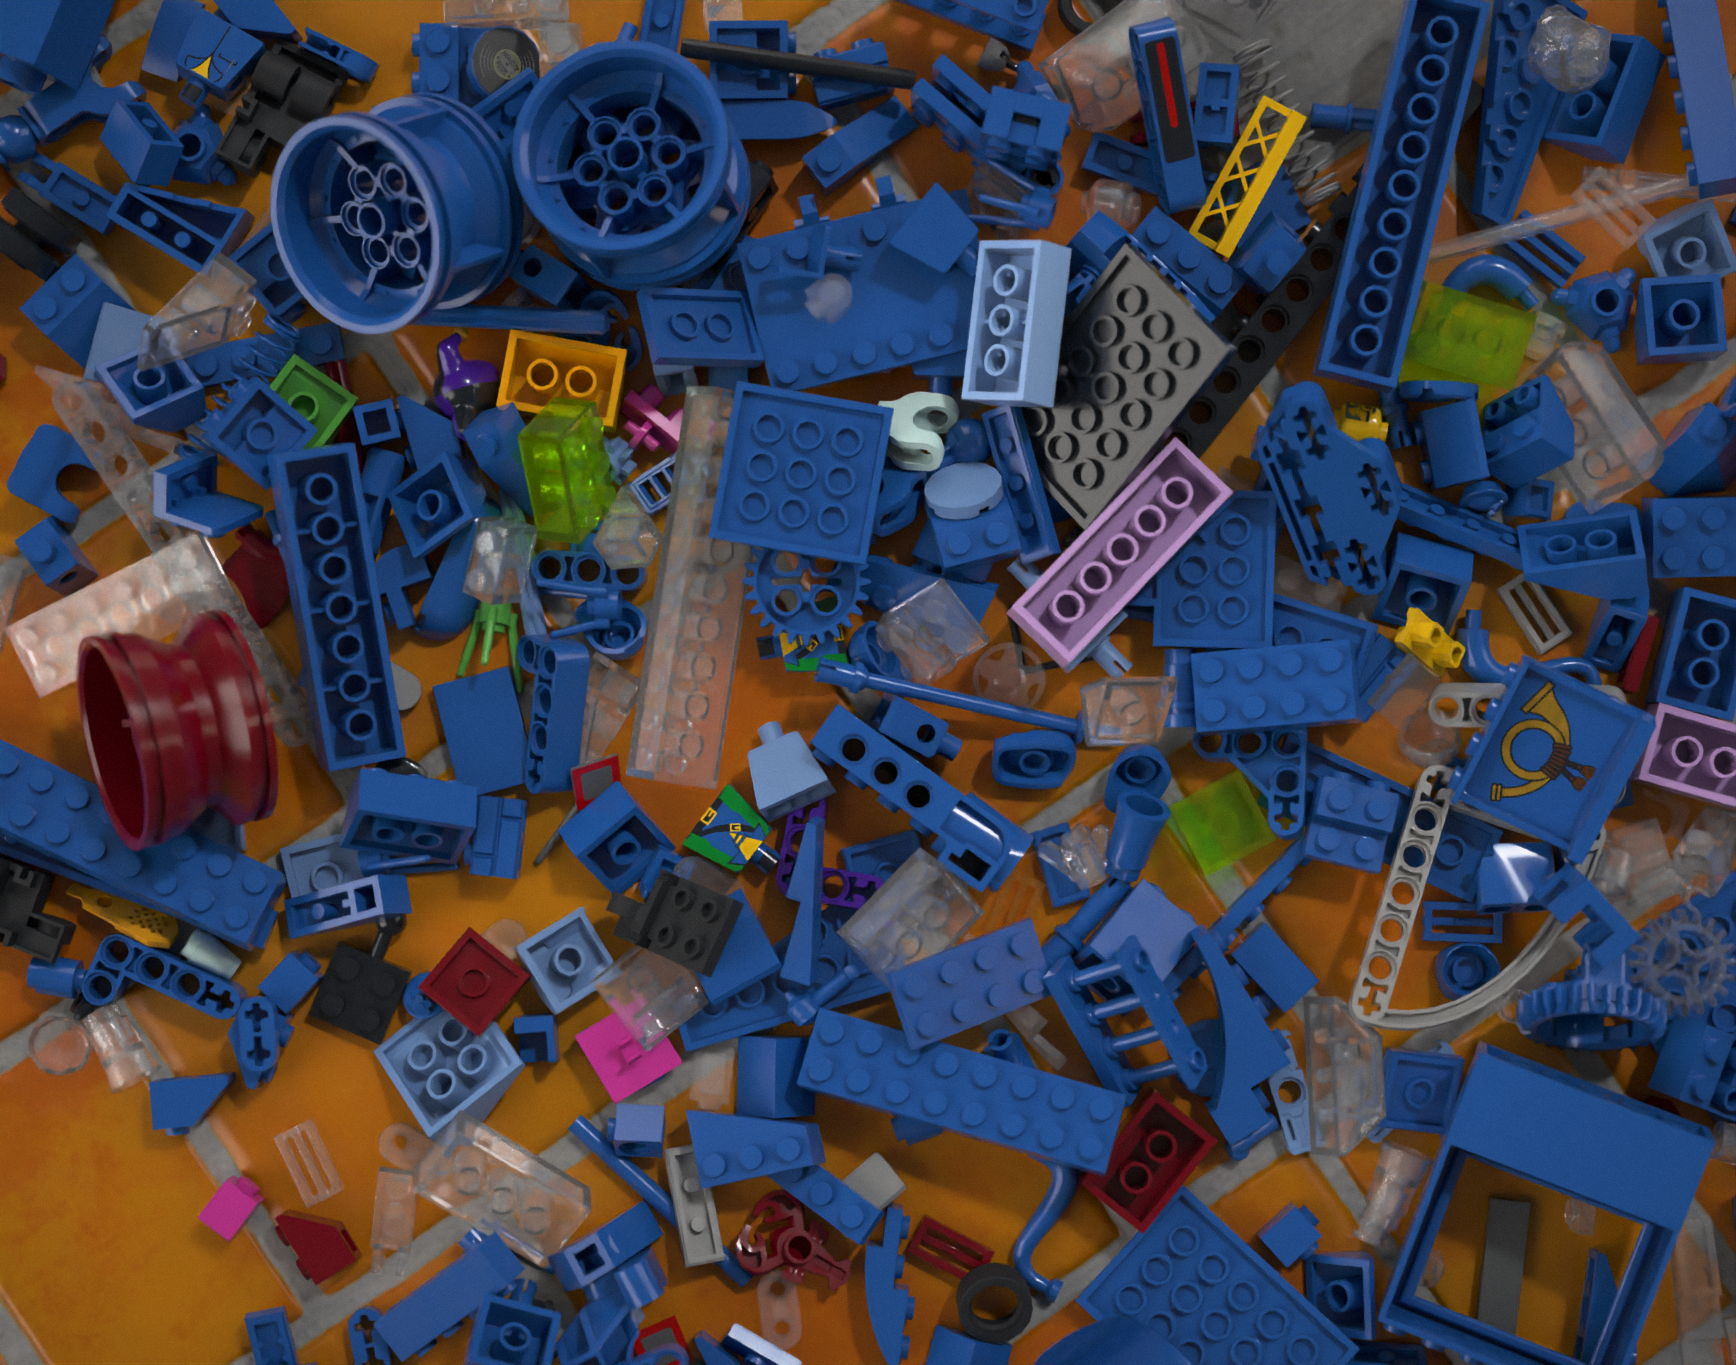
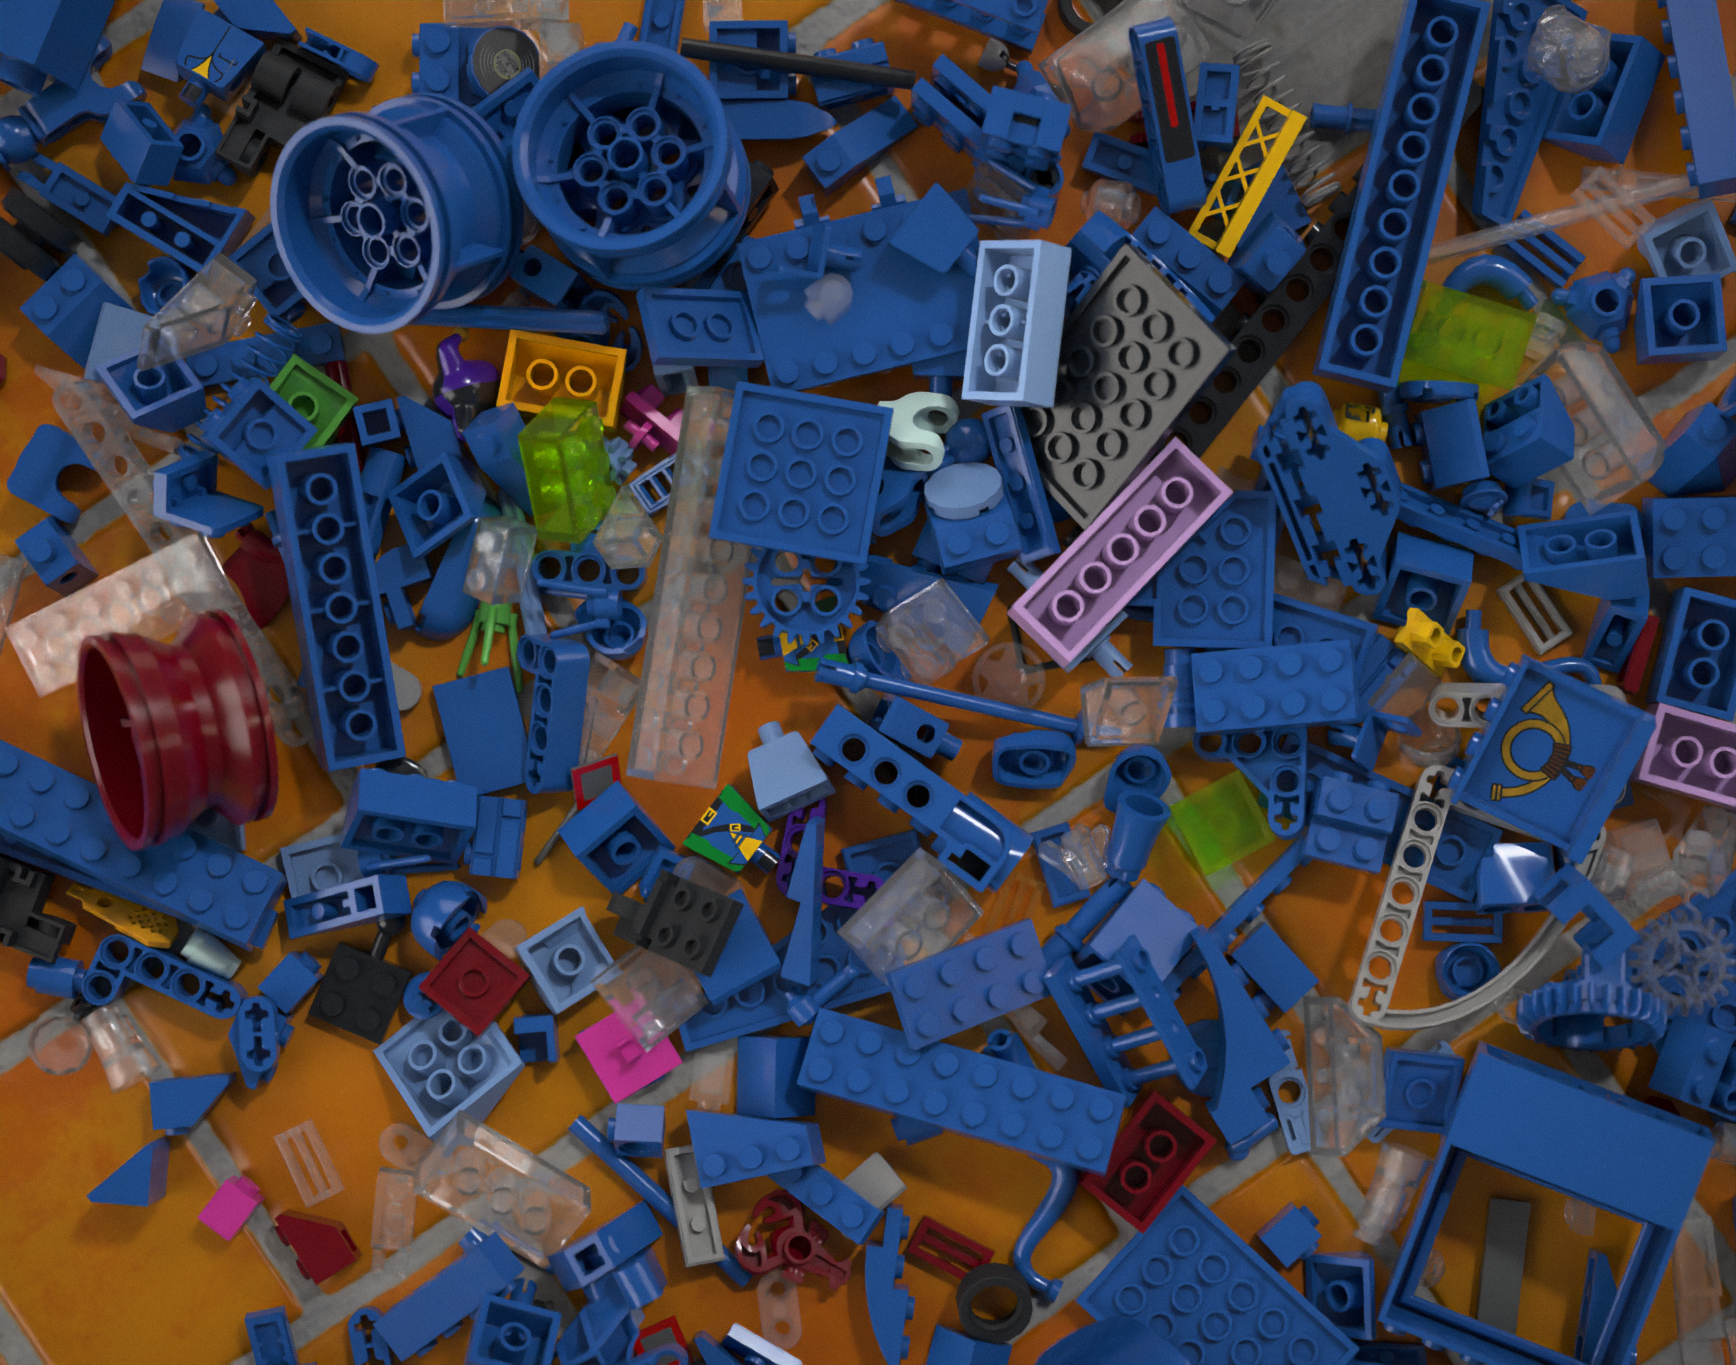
(138, 1180): none -> blue slope
(162, 282): none -> blue hair
(444, 914): none -> blue cylinder
(1370, 737): none -> blue bracket

